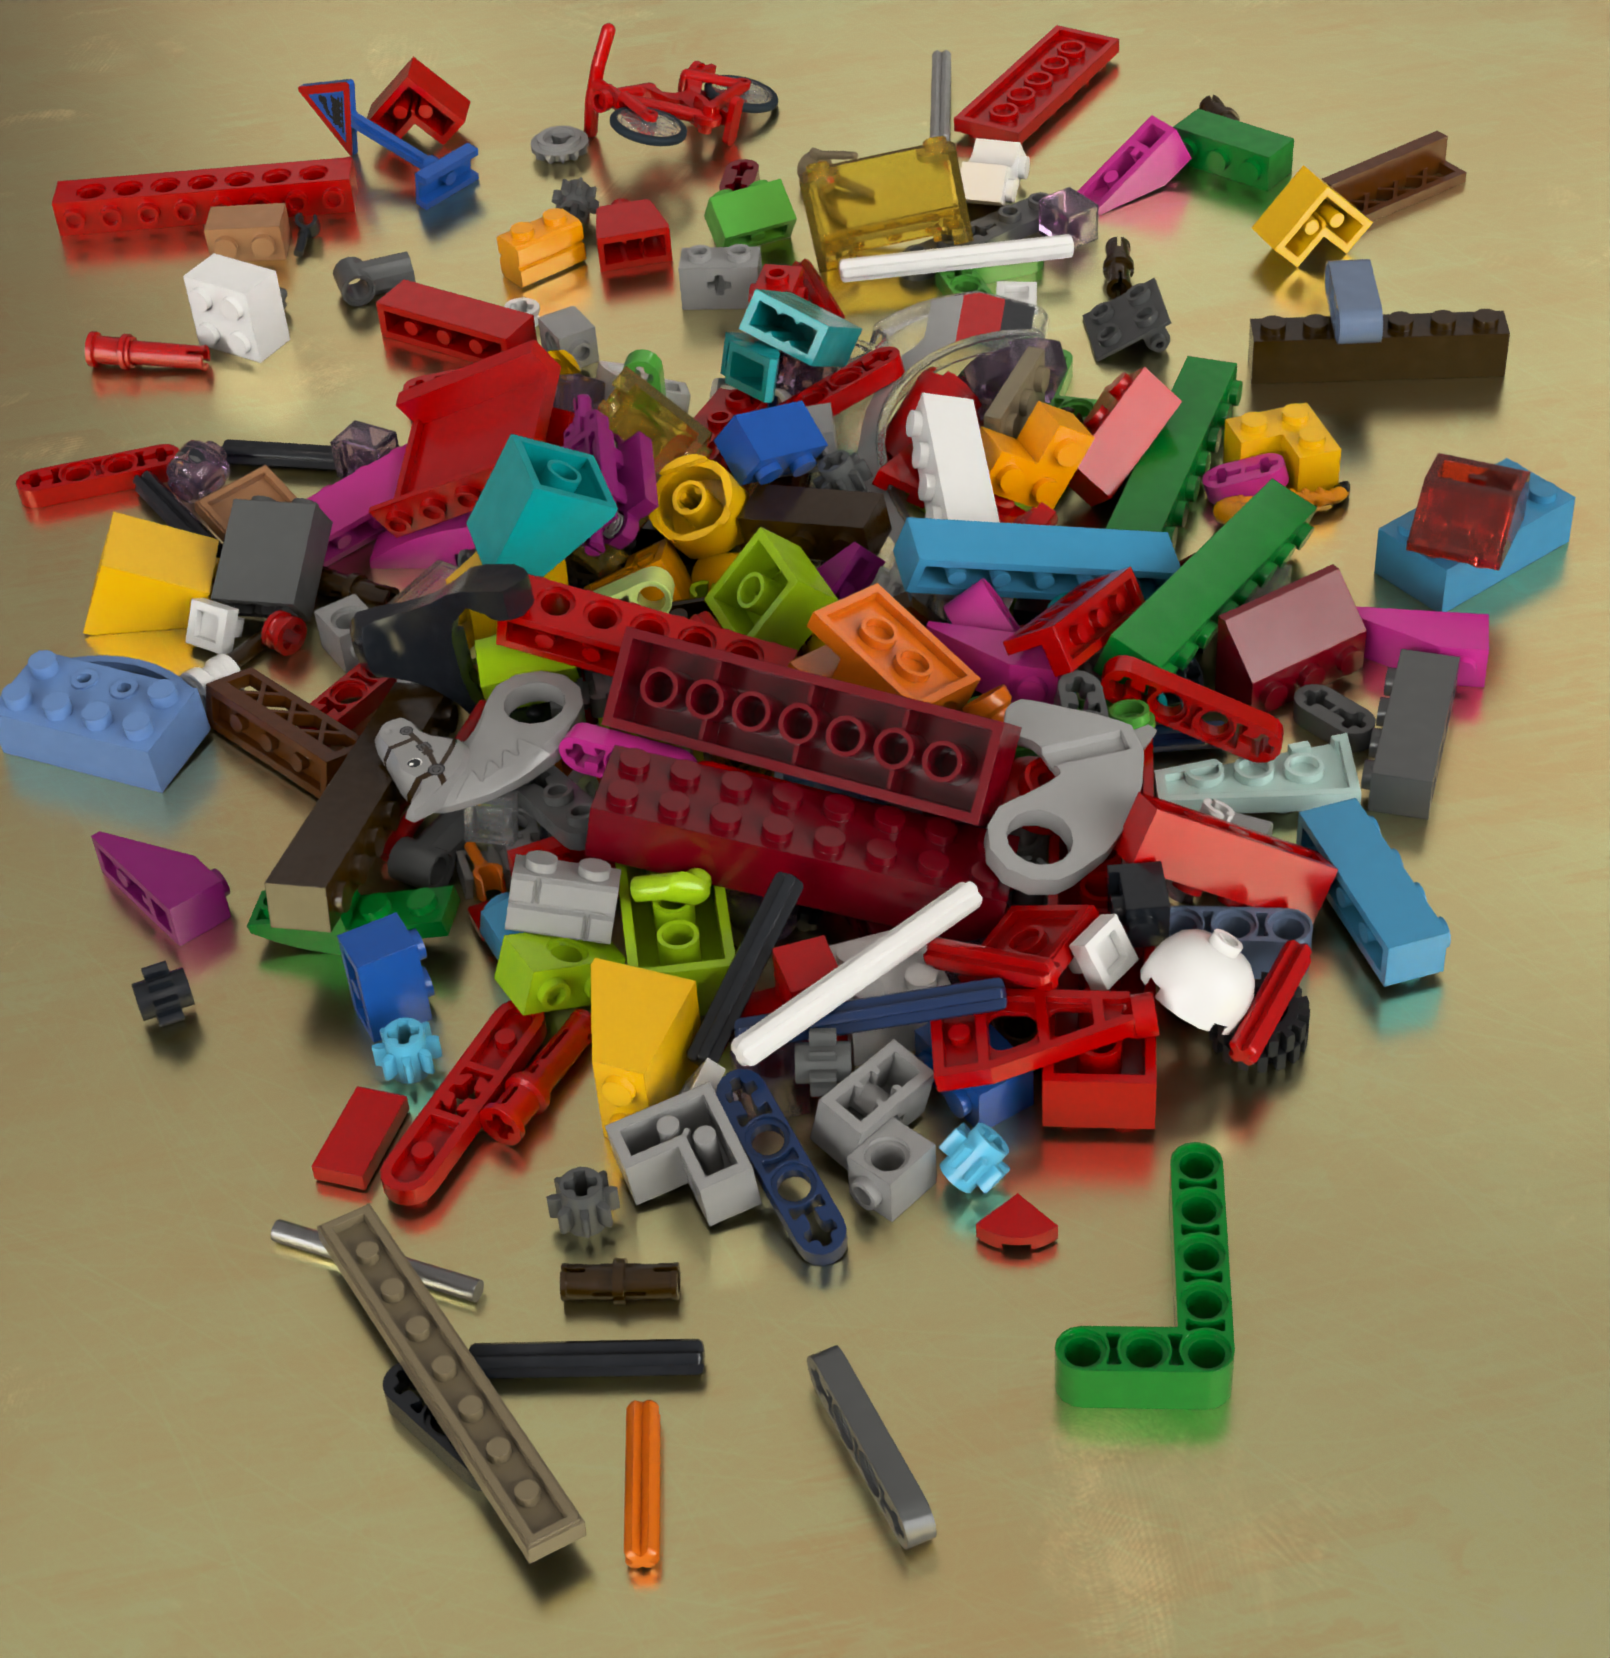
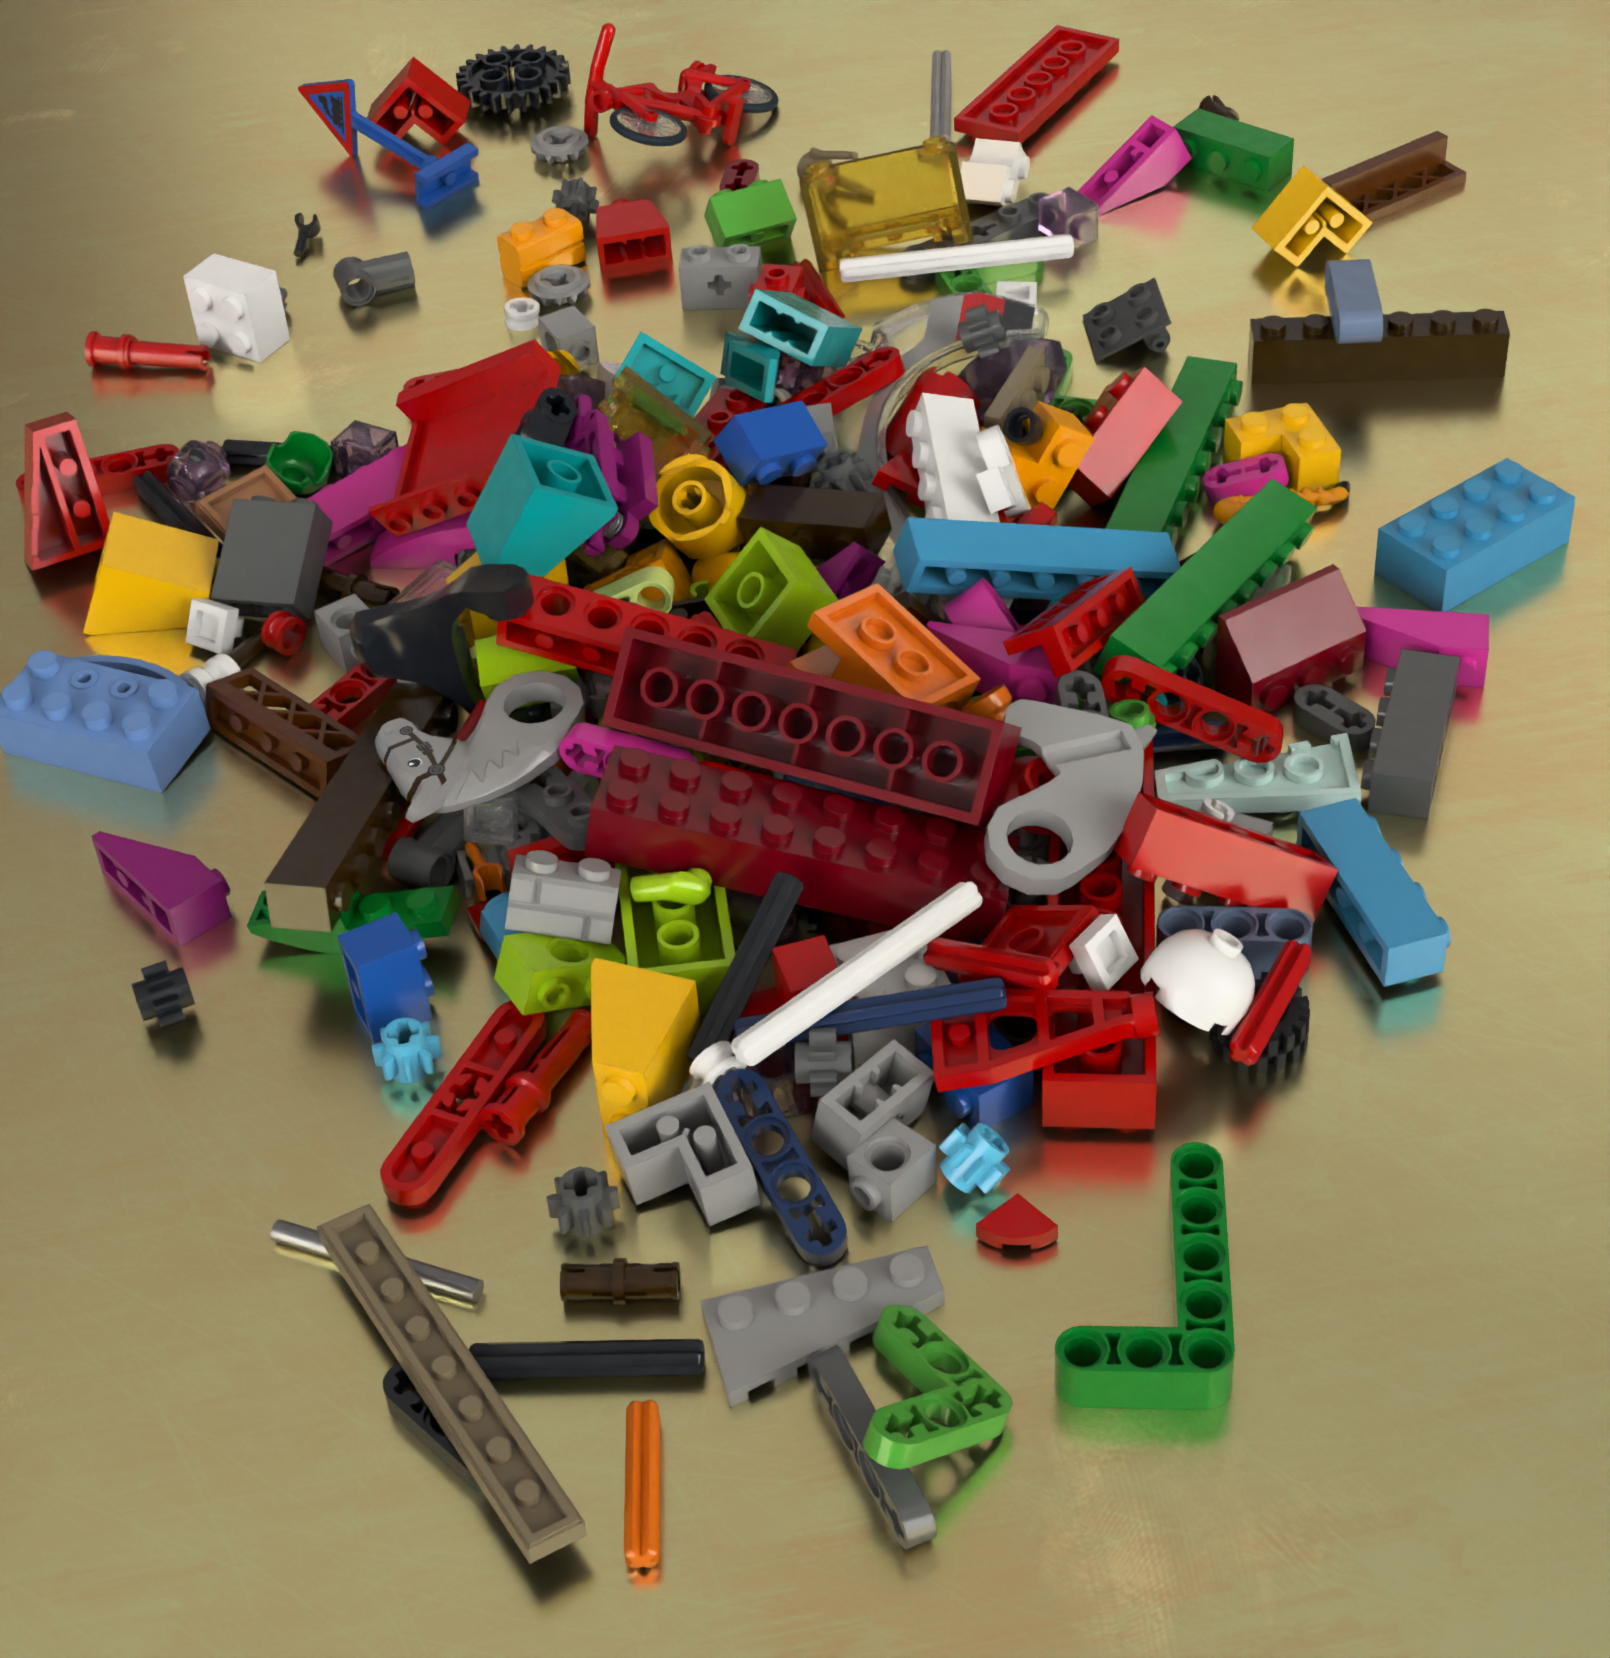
(60, 494): none -> red wedge
(188, 195): red brick -> none
(249, 232): medium nougat brick -> none
(301, 462): none -> green hair
(360, 1137): red tile -> none
(451, 322): red brick -> none
(536, 74): none -> black gear
(549, 418): none -> black piece
(559, 285): none -> light grey gear
(668, 373): none -> teal bracket
(714, 1063): none -> white bush
(776, 1326): none -> light grey wing
(915, 1348): none -> bright green beam
(982, 331): none -> dark grey gear
(1000, 482): none -> white piece
(1017, 427): none -> black hinge
(1118, 266): dark brown pin -> none
(1140, 900): black brick -> none
(1469, 511): clear red slope -> none

